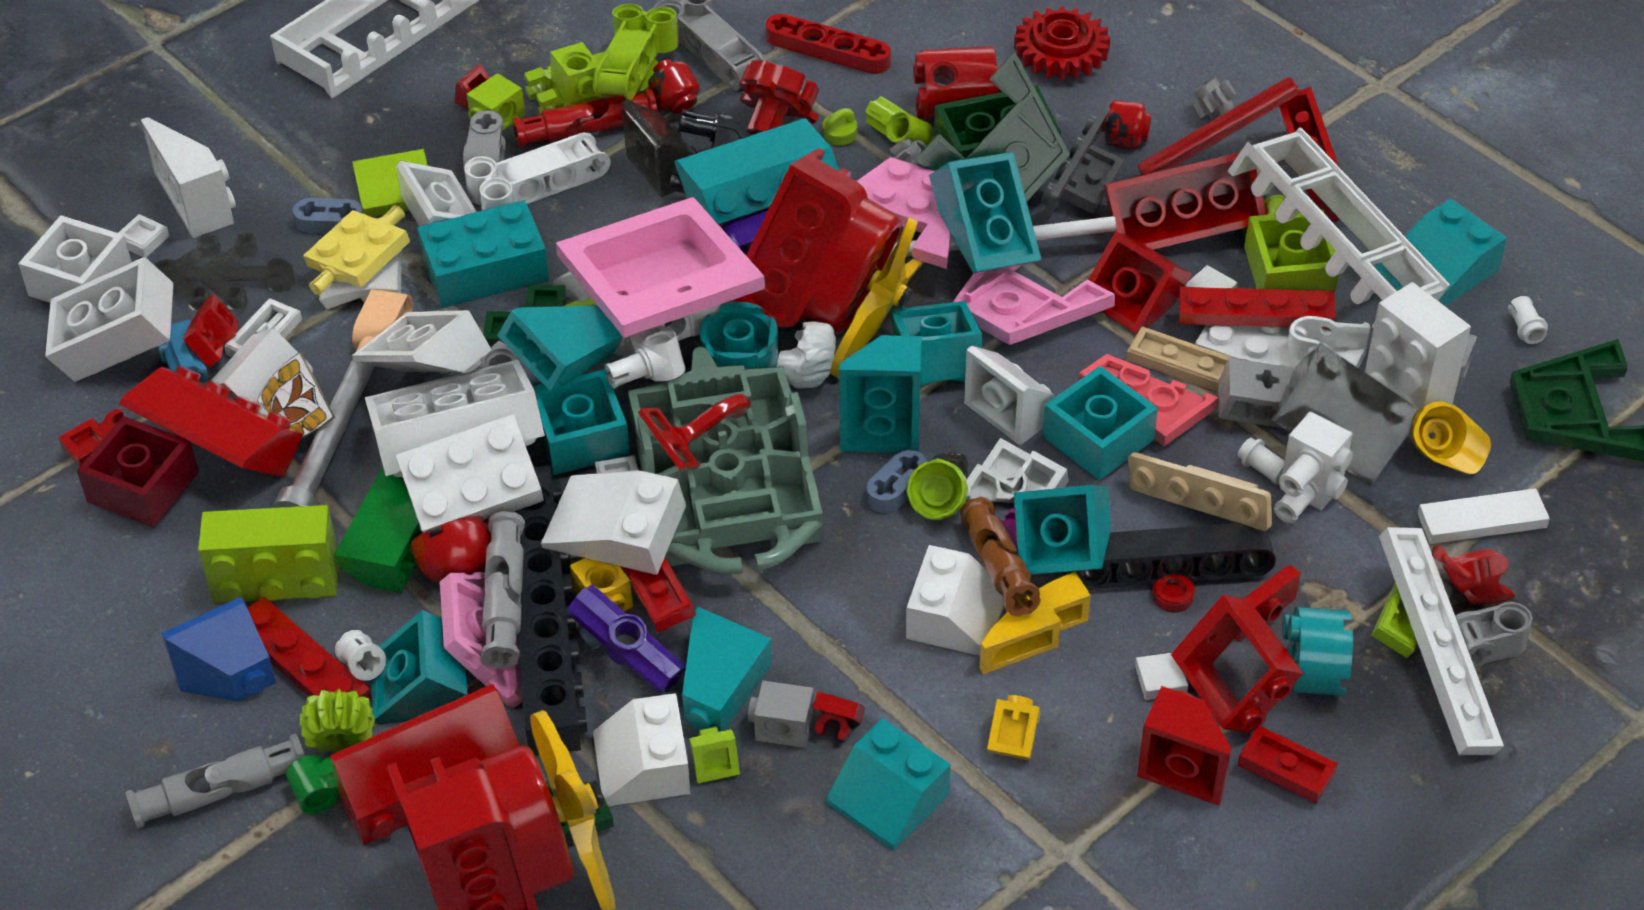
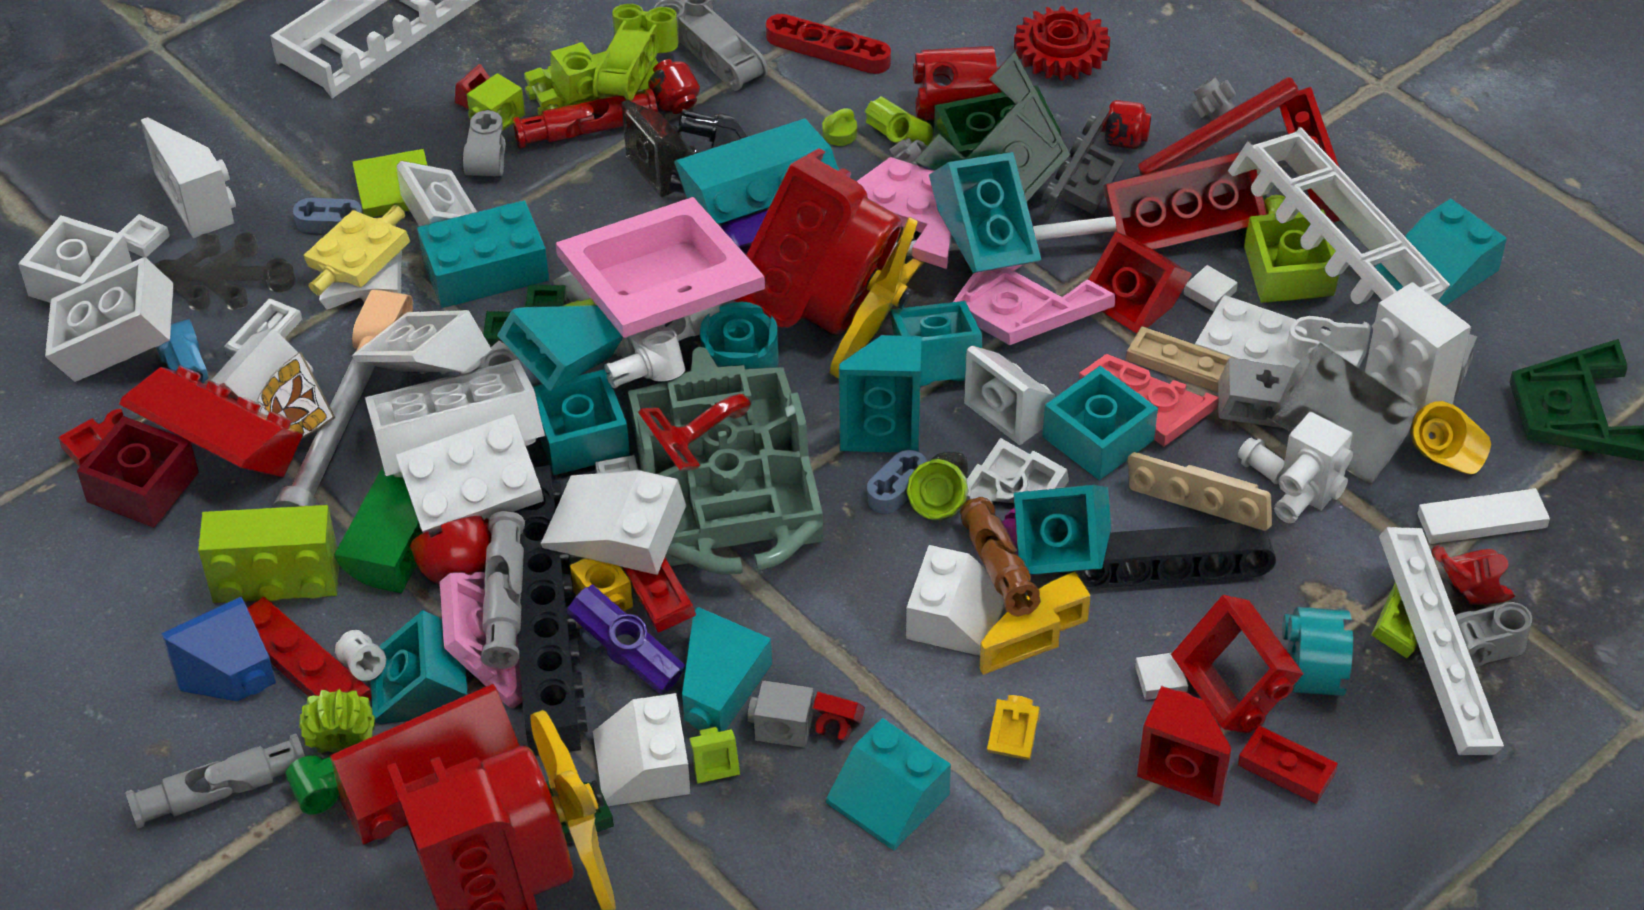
(211, 330): red slope -> none
(535, 173): white piece -> none
(776, 94): red piece -> none
(812, 358): white hair -> none
(1174, 596): red tile -> none
(1252, 306): red plate -> none
(1274, 595): red plate -> none
(1530, 326): white pin -> none

